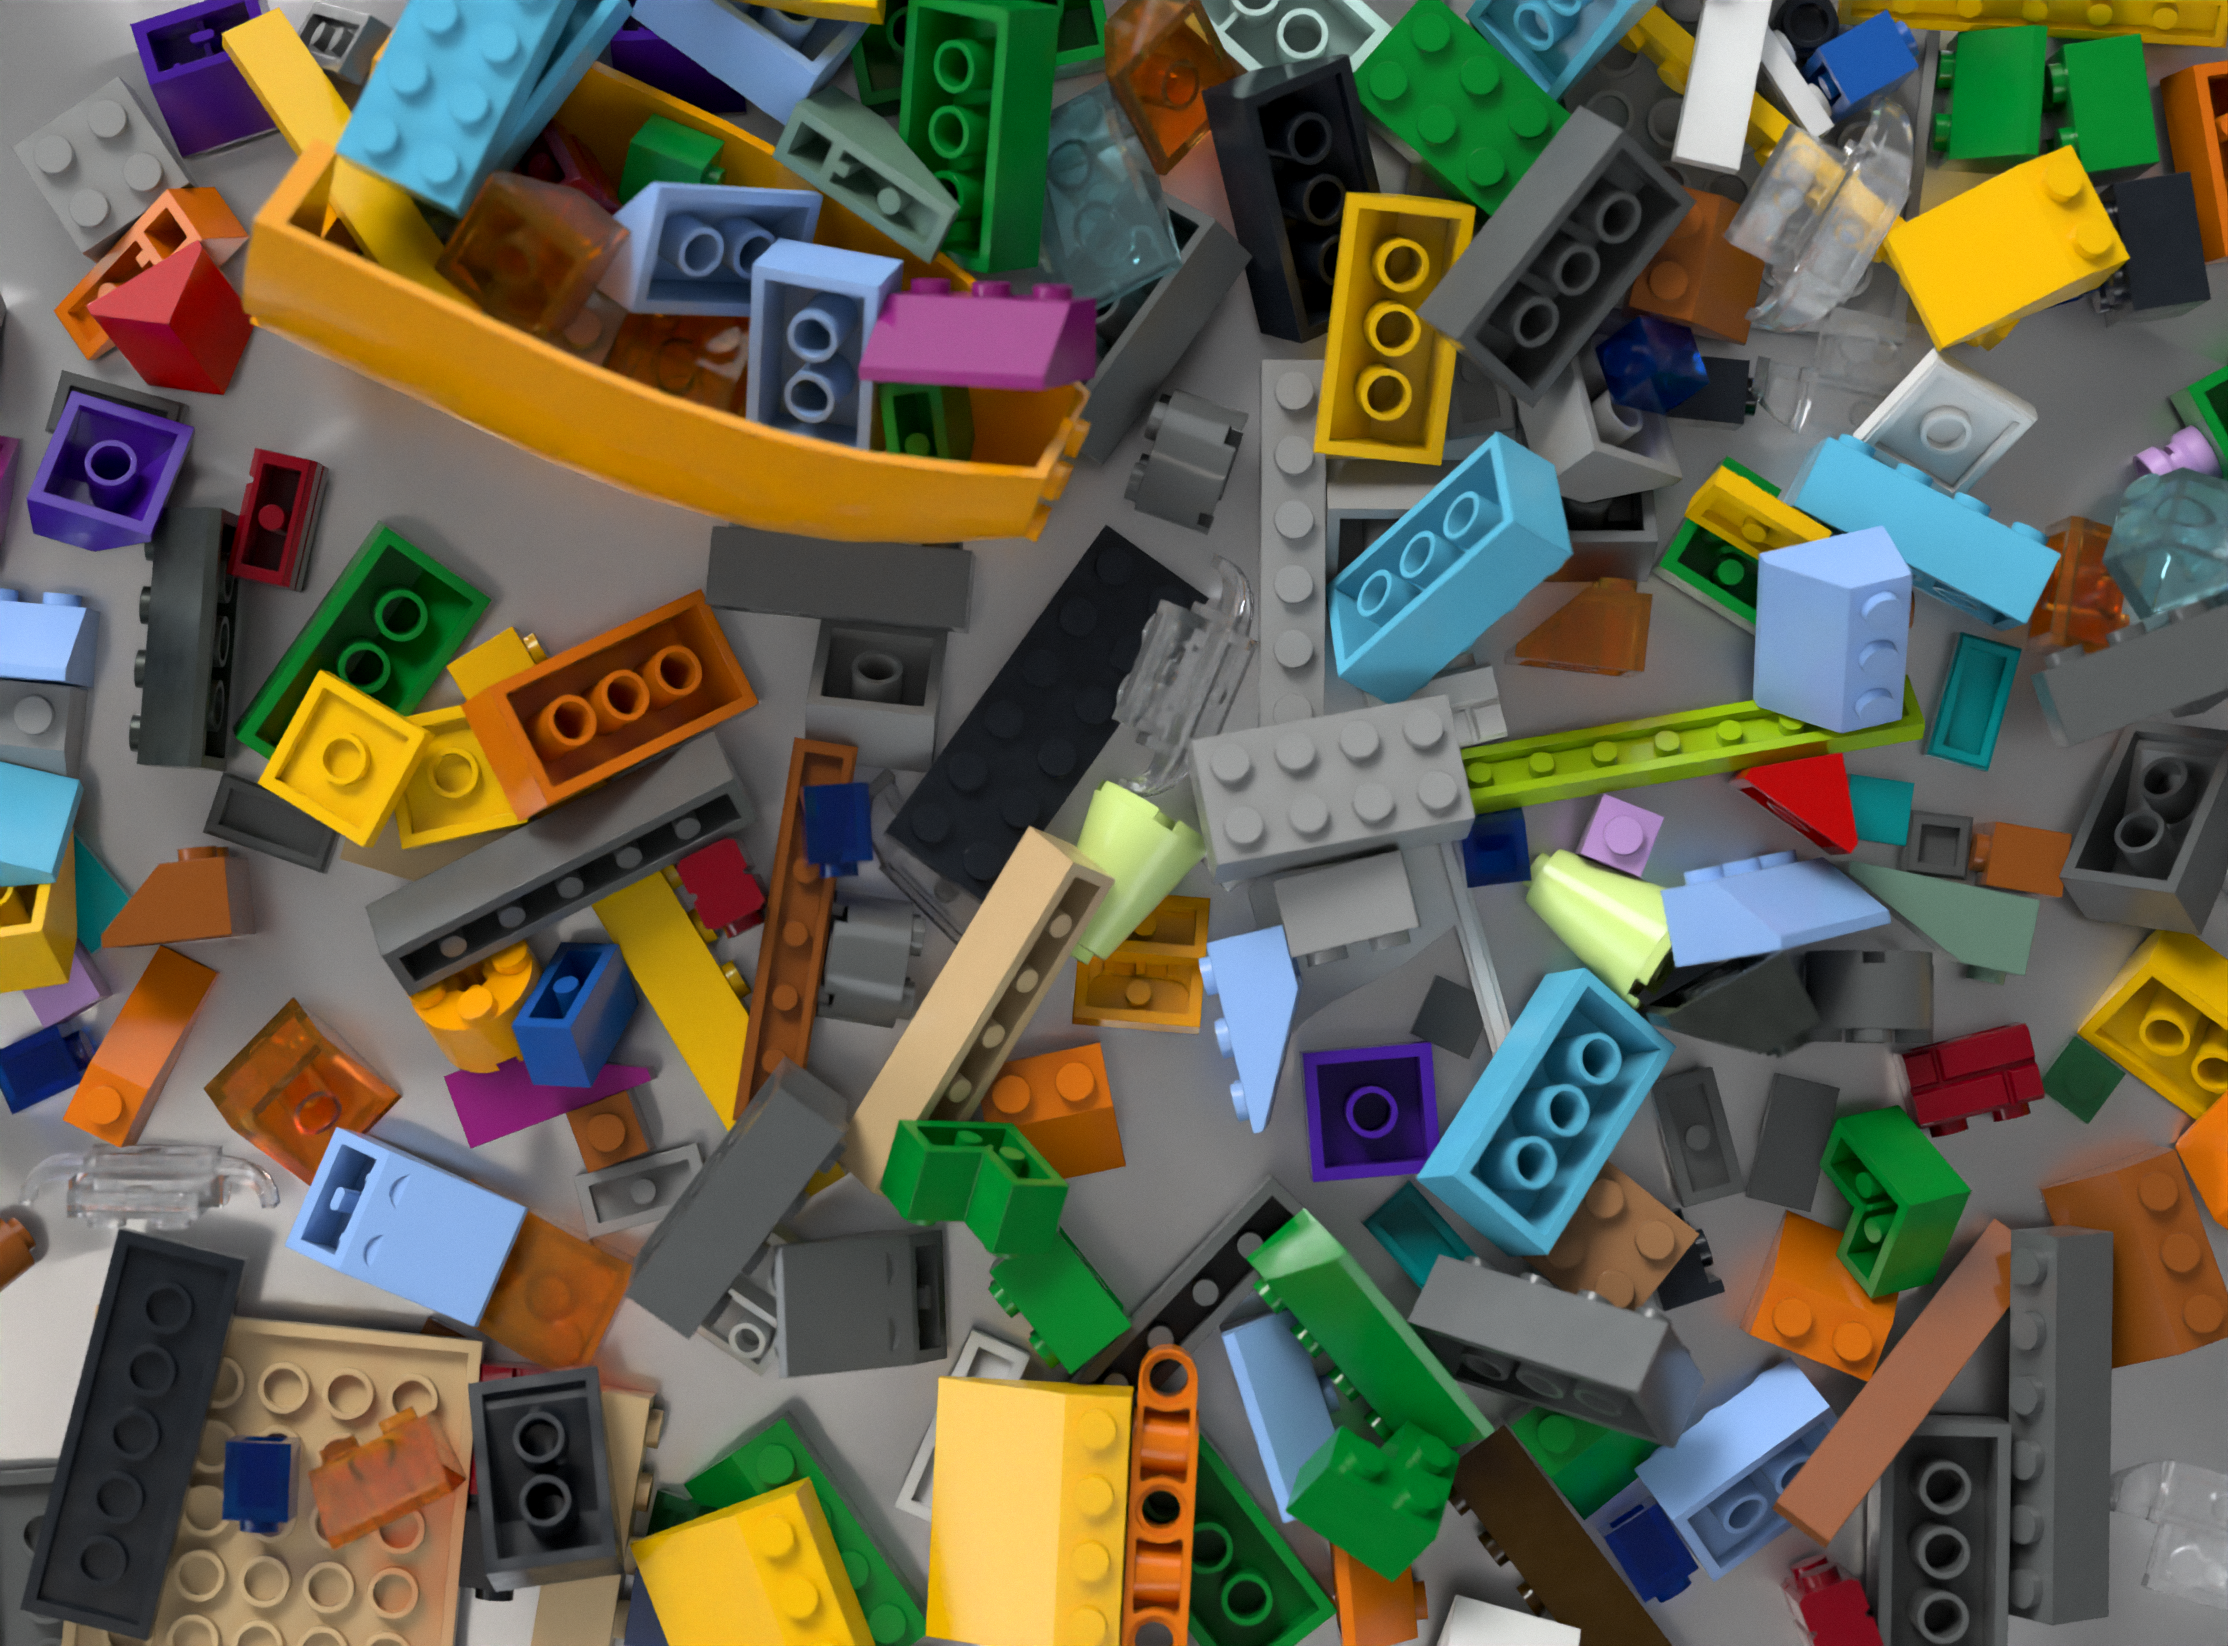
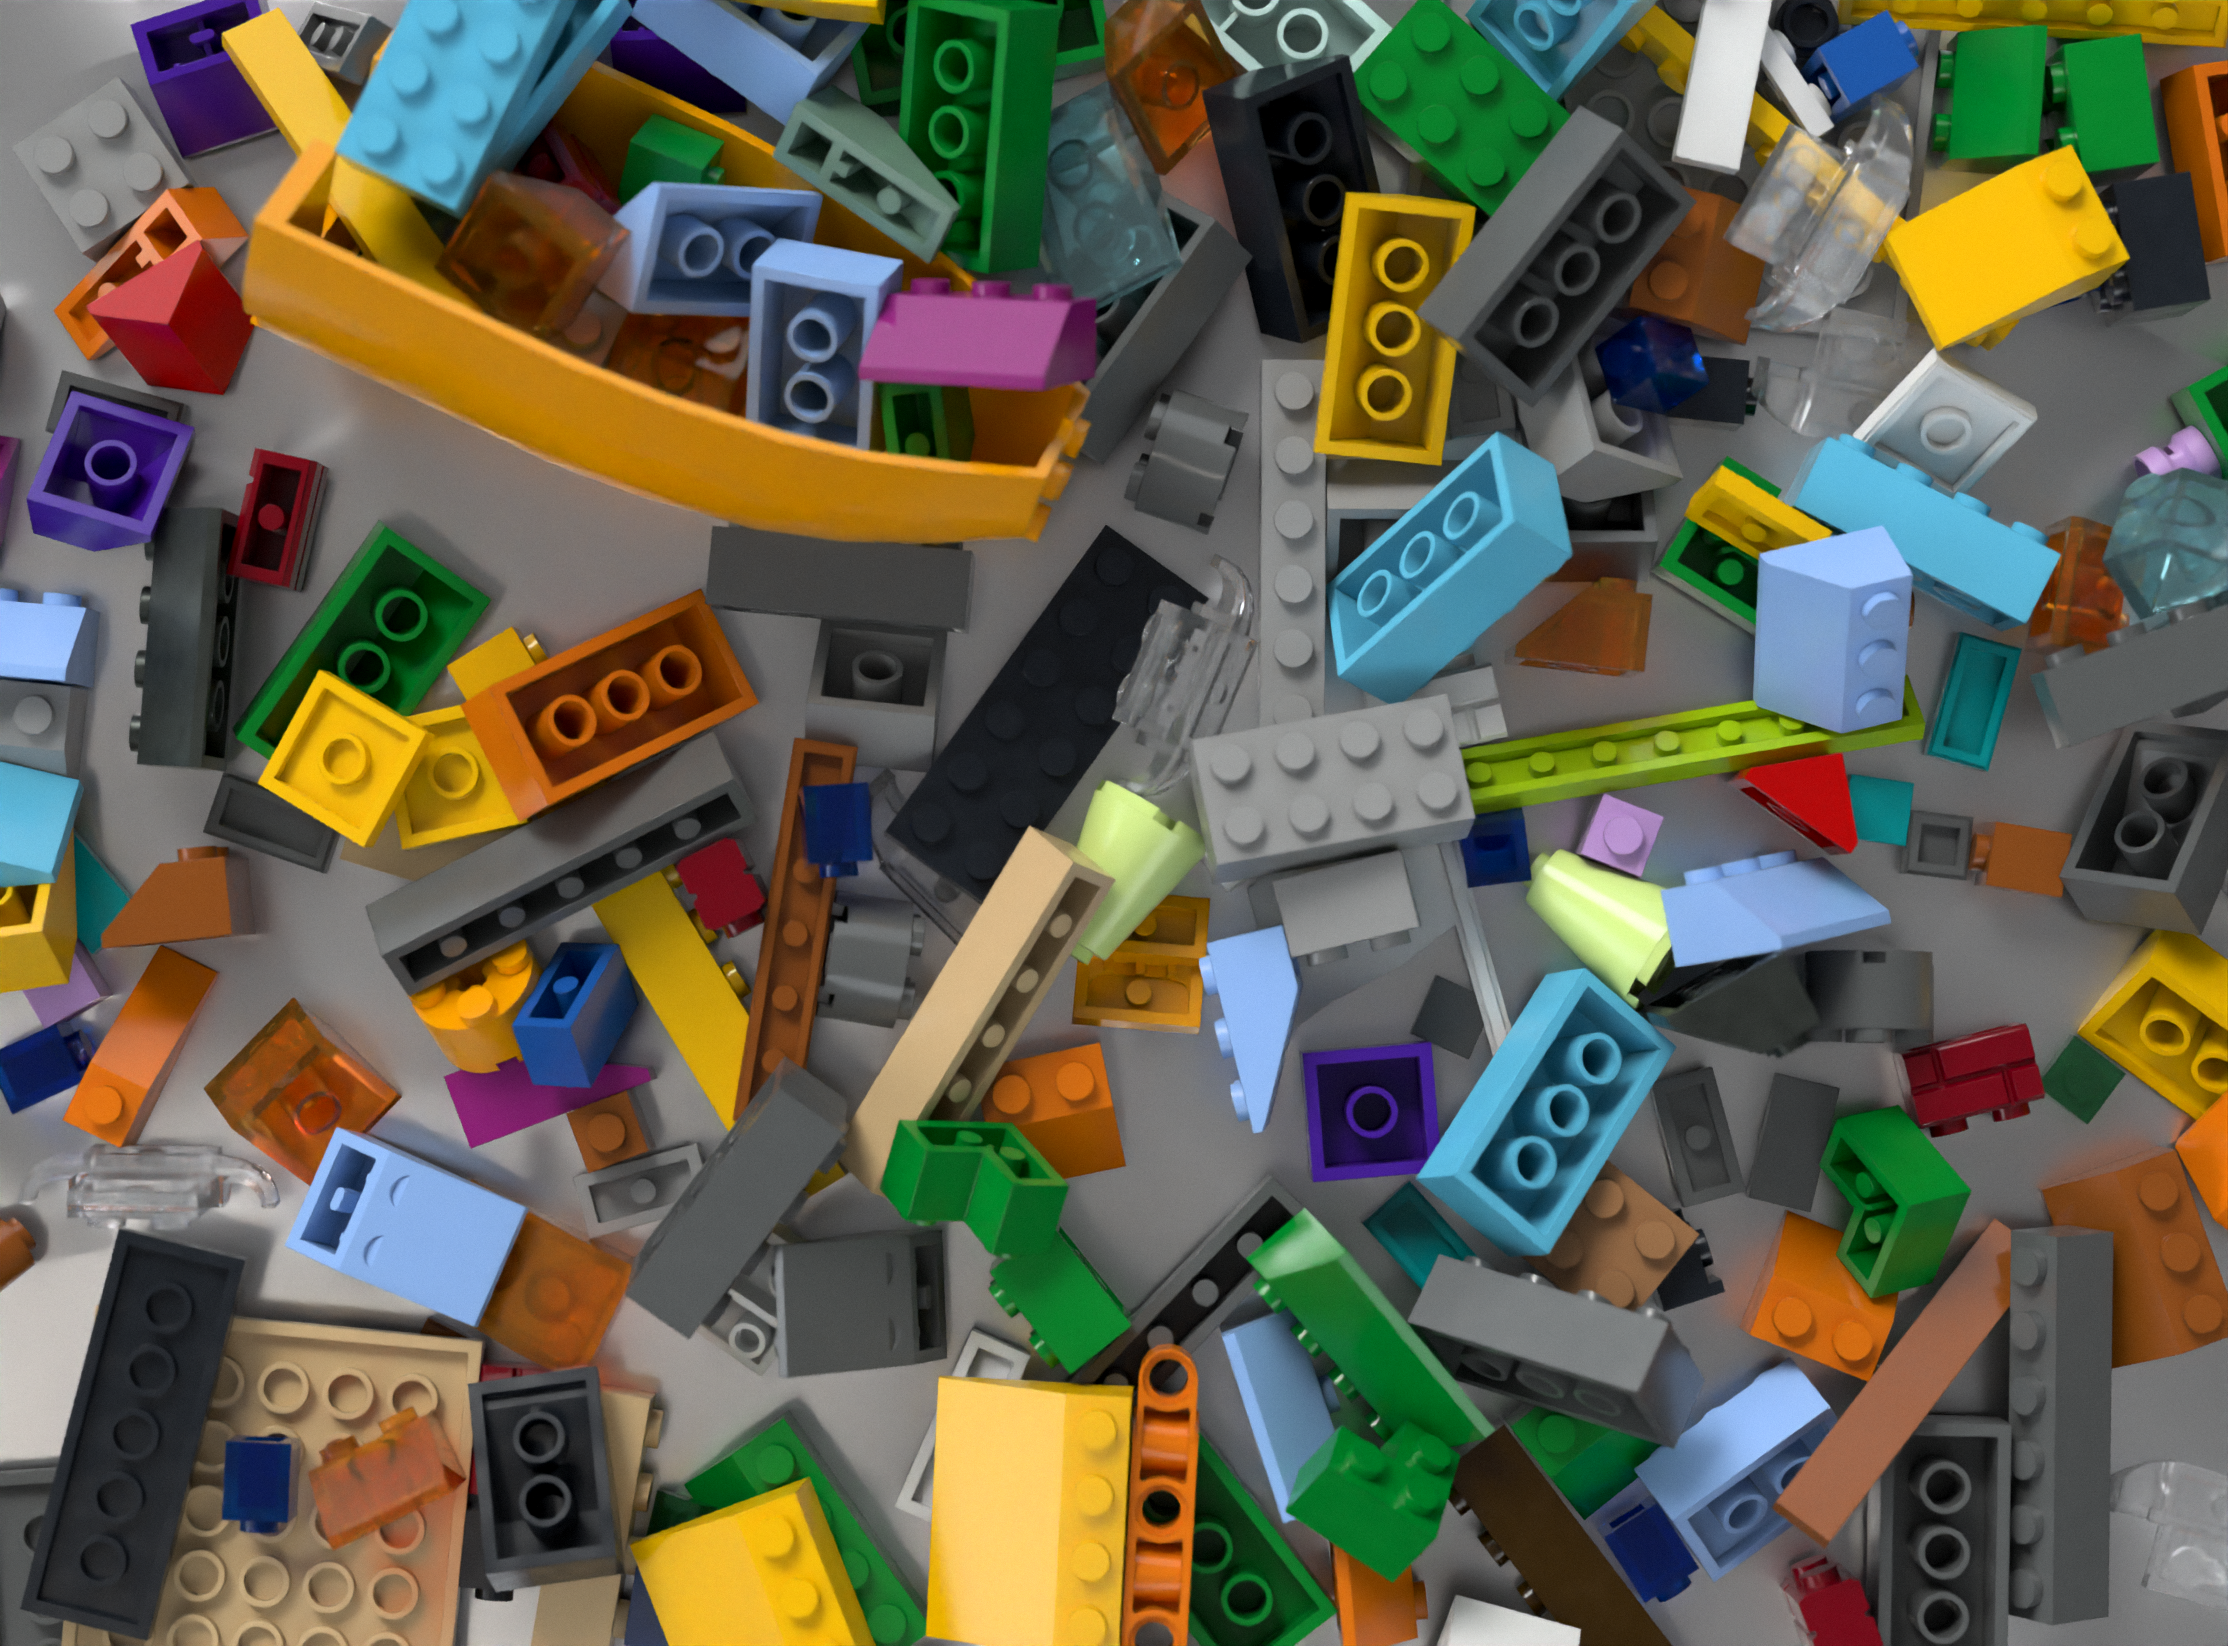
(1959, 921): sand green slope -> none

